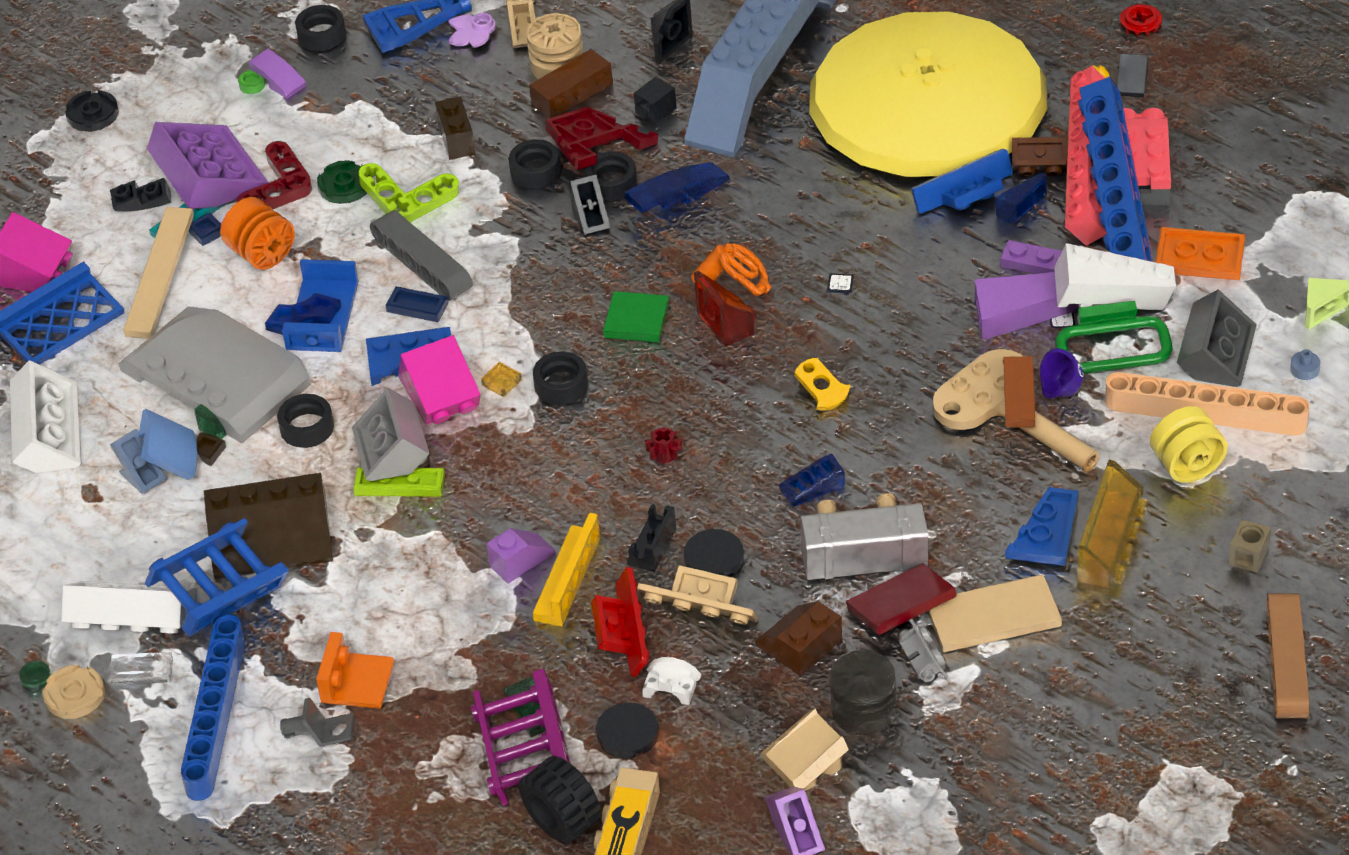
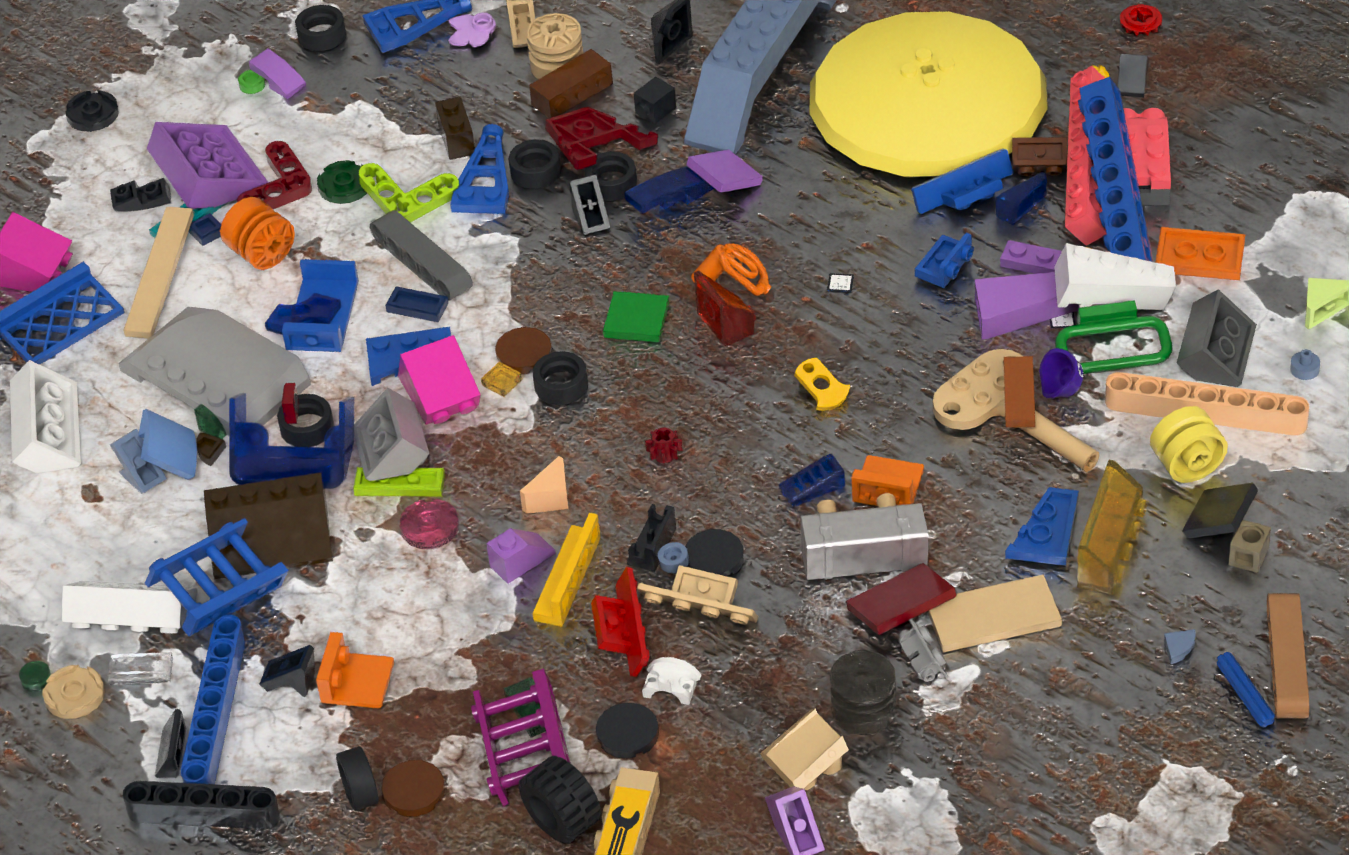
(171, 746): none -> black slope
(201, 804): none -> black beam
(256, 461): none -> clear blue windscreen
(290, 403): none -> dark red tile
(293, 669): none -> black slope
(317, 726): dark grey bracket -> none
(357, 778): none -> black tyre
(413, 788): none -> reddish brown tile
(429, 524): none -> clear pink tile
(483, 198): none -> blue plate
(522, 348): none -> reddish brown tile
(546, 490): none -> light nougat slope
(673, 555): none -> sand blue tile
(724, 171): none -> medium lavender tile
(803, 636): reddish brown slope -> none
(886, 476): none -> orange bracket
(945, 260): none -> blue bracket
(1179, 644): none -> sand blue tile
(1220, 510): none -> black tile
(1245, 689): none -> blue axle

